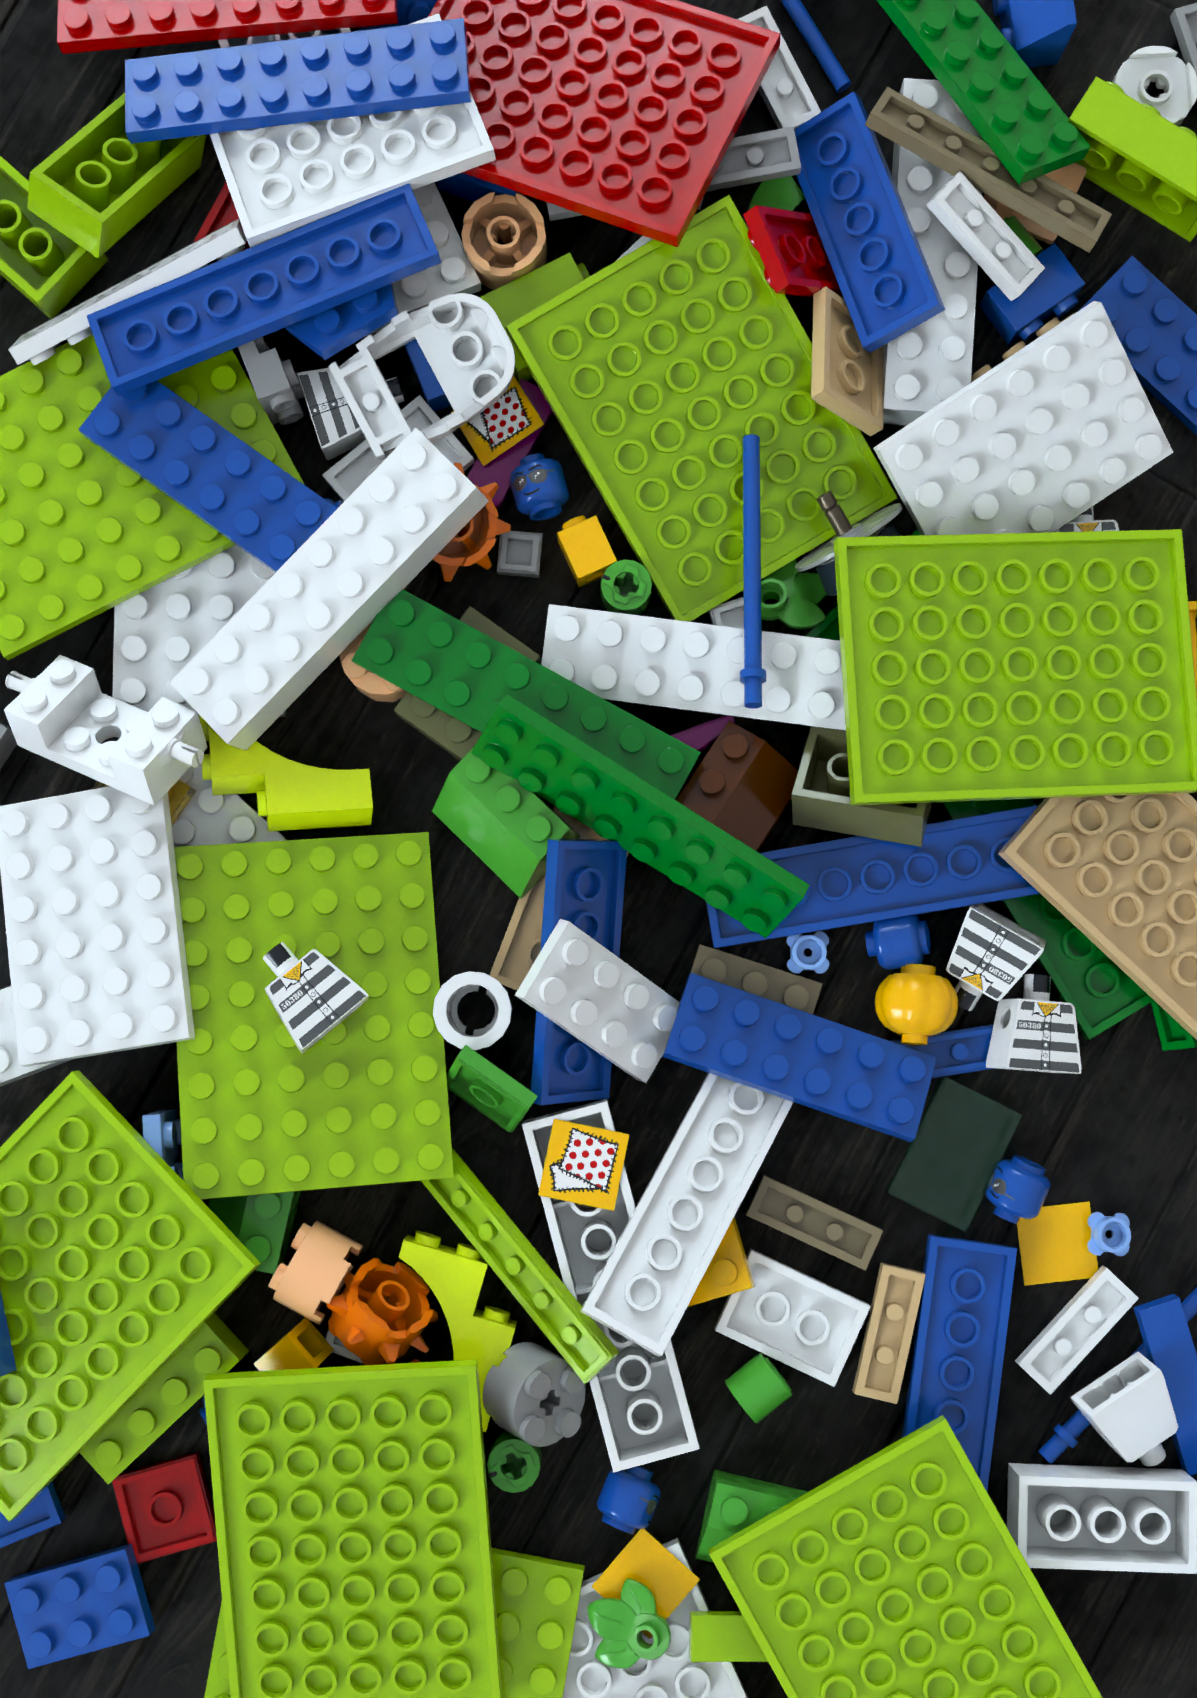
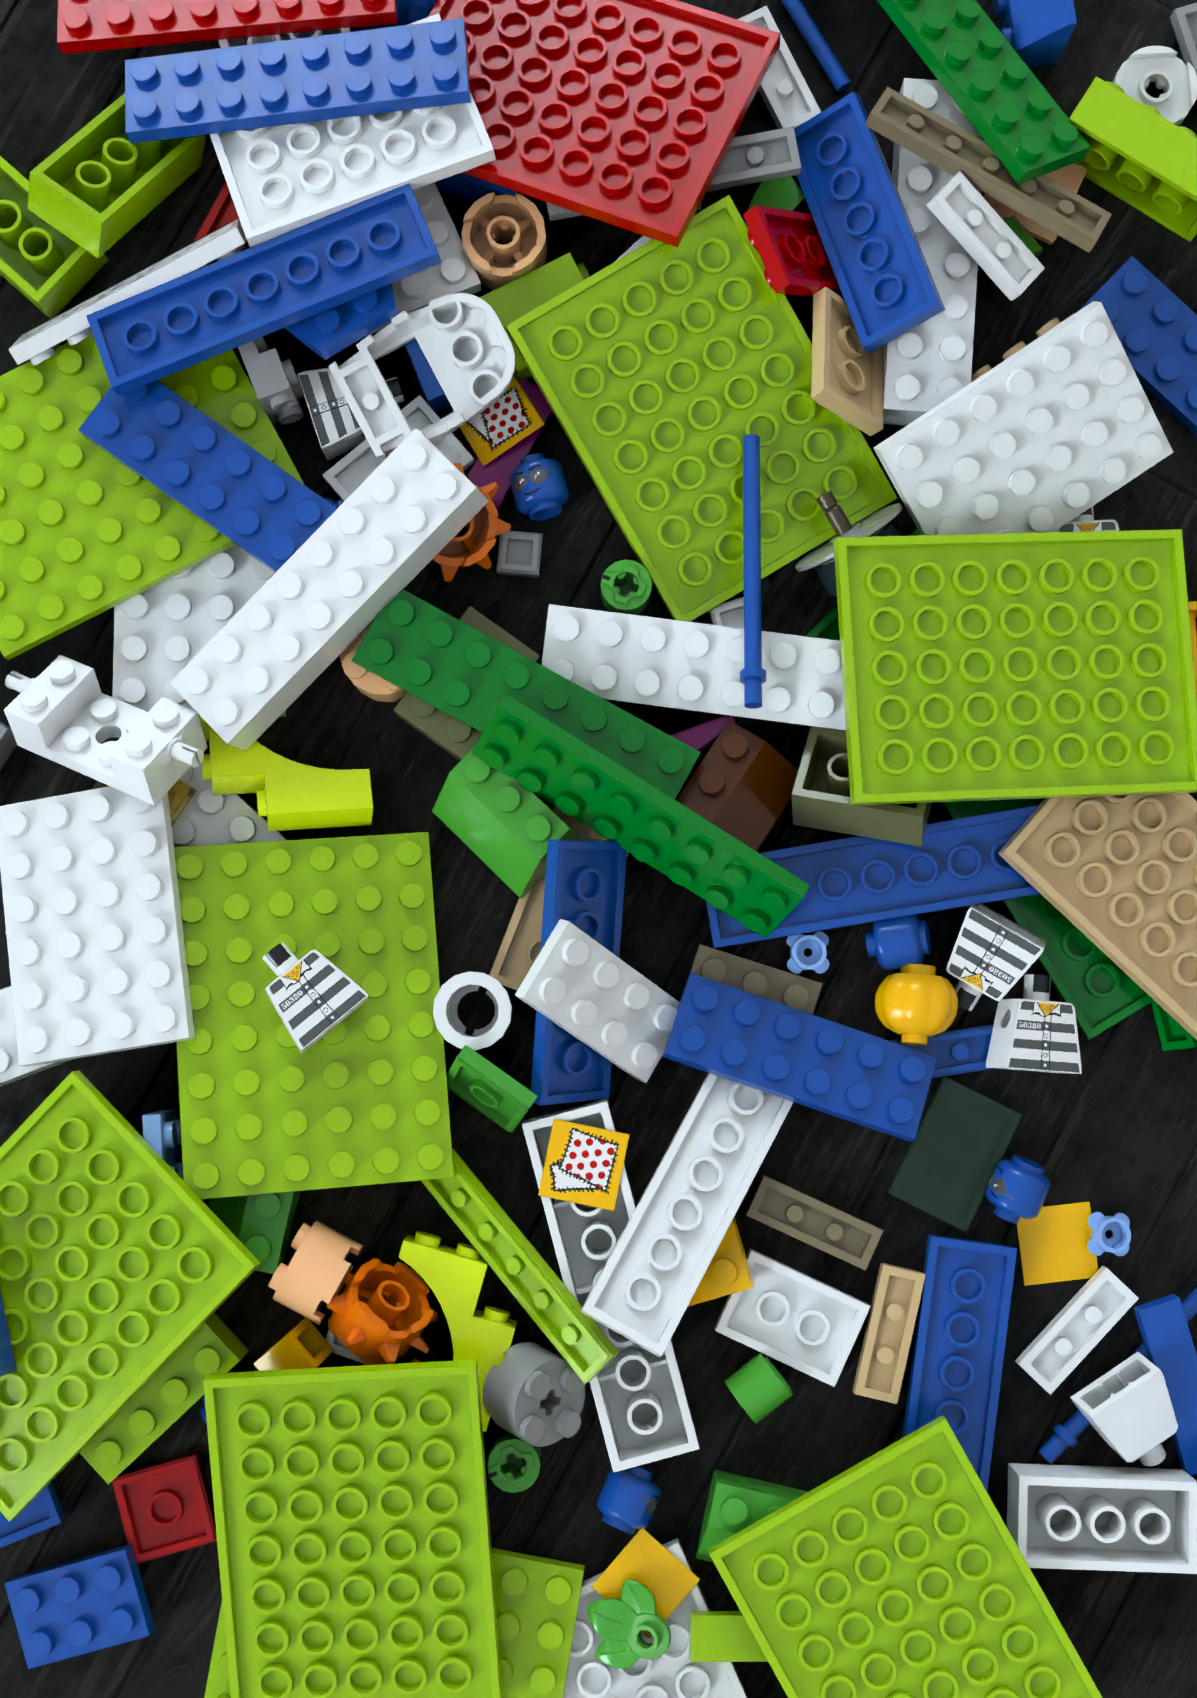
(585, 549): yellow brick -> none
(796, 597): bright green plate -> none
(1048, 294): blue brick -> none

